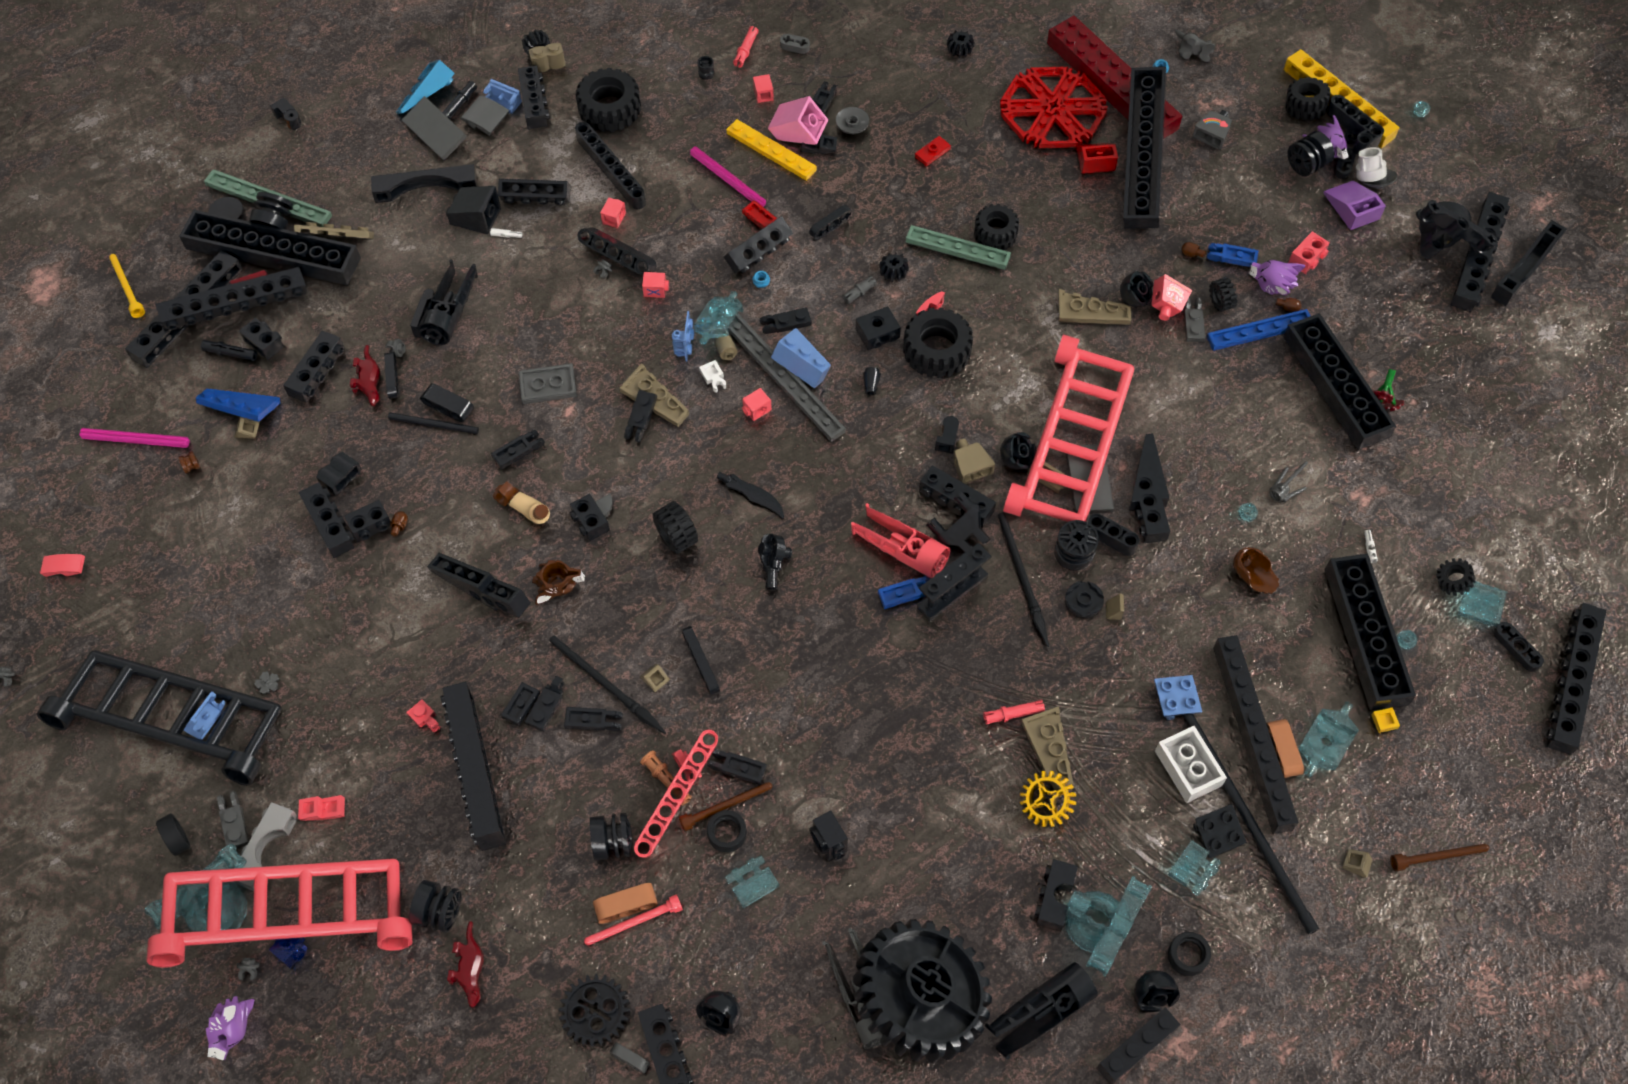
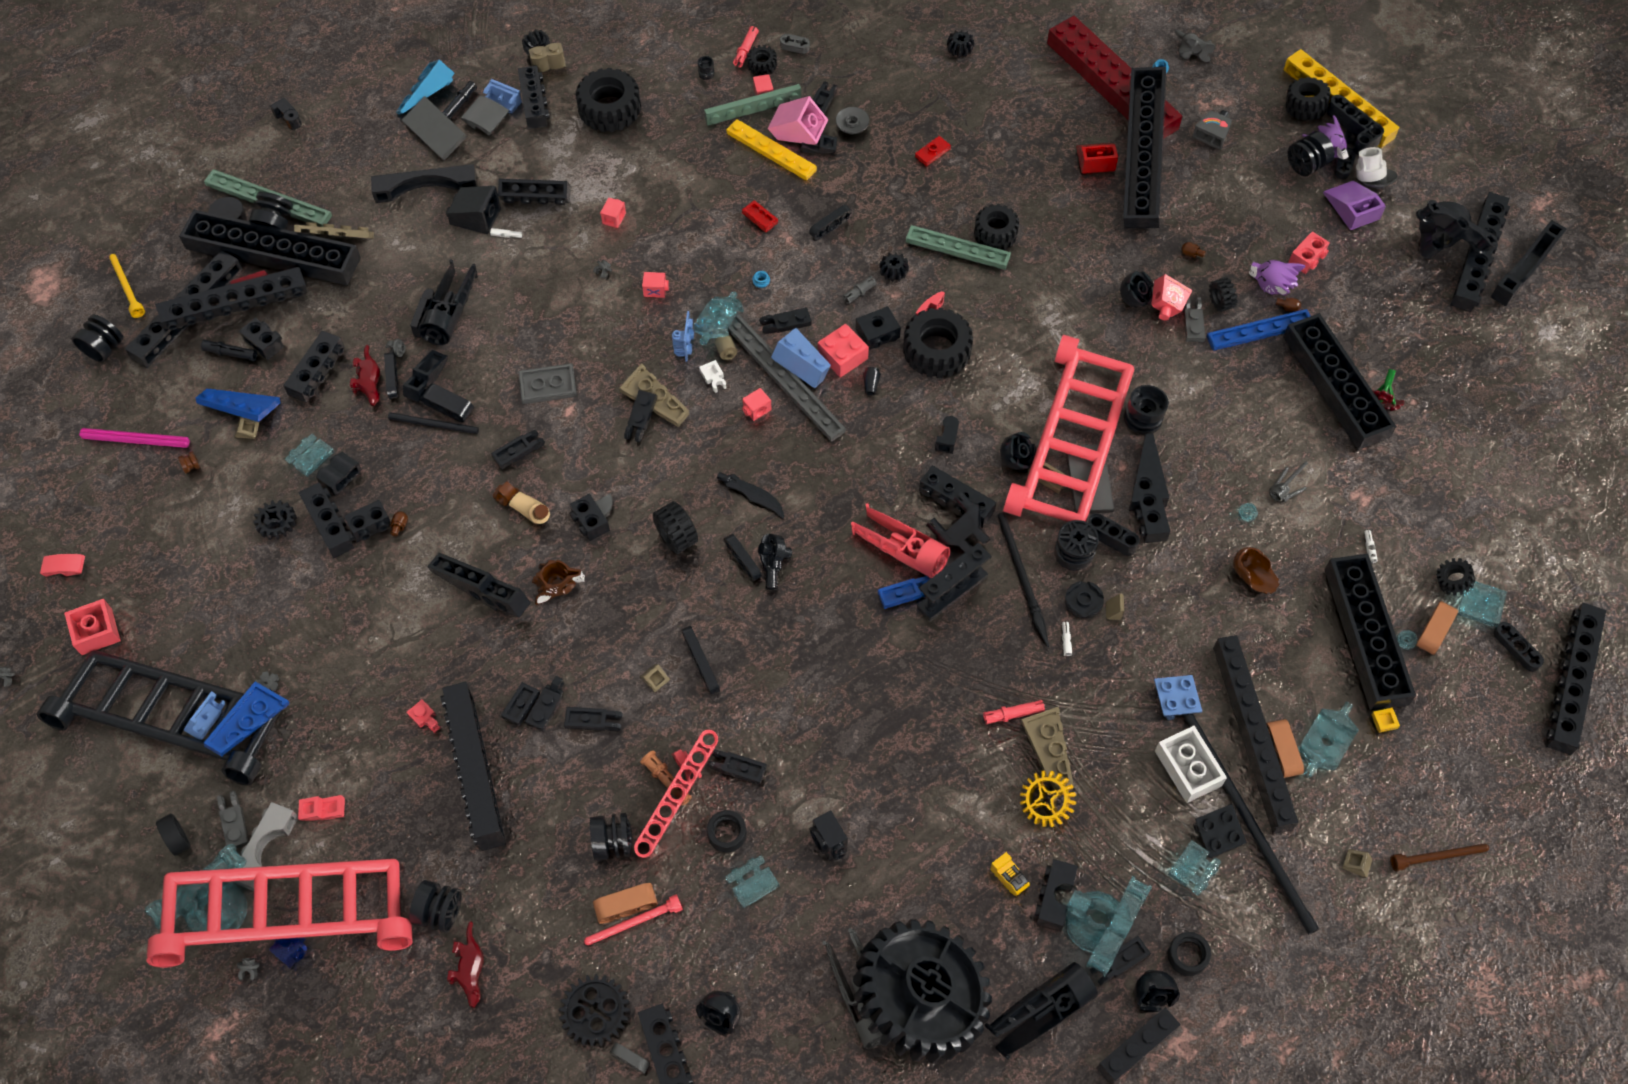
(92, 627): none -> coral brick
(97, 338): none -> black wheel
(227, 1021): medium lavender piece -> none
(248, 715): none -> blue wing
(275, 519): none -> black gear
(312, 457): none -> clear light blue plate
(424, 374): none -> black slope
(609, 250): black beam -> none
(610, 165): black beam -> none
(641, 712): black piece -> none
(689, 820): reddish brown piece -> none
(727, 176): dark pink axle -> none
(742, 557): none -> black beam
(752, 104): none -> sand green plate
(762, 53): none -> black tyre
(778, 228): black brick -> none
(843, 350): none -> coral brick
(972, 461): dark tan torso -> none
(1009, 874): none -> yellow leg
(1045, 99): red plate -> none
(1066, 637): none -> white pin
(1079, 309): dark tan wing -> none
(1127, 957): none -> black hinge
(1146, 409): none -> black wheel
(1232, 254): blue hinge -> none
(1421, 108): clear light blue plate -> none
(1437, 627): none -> nougat beam

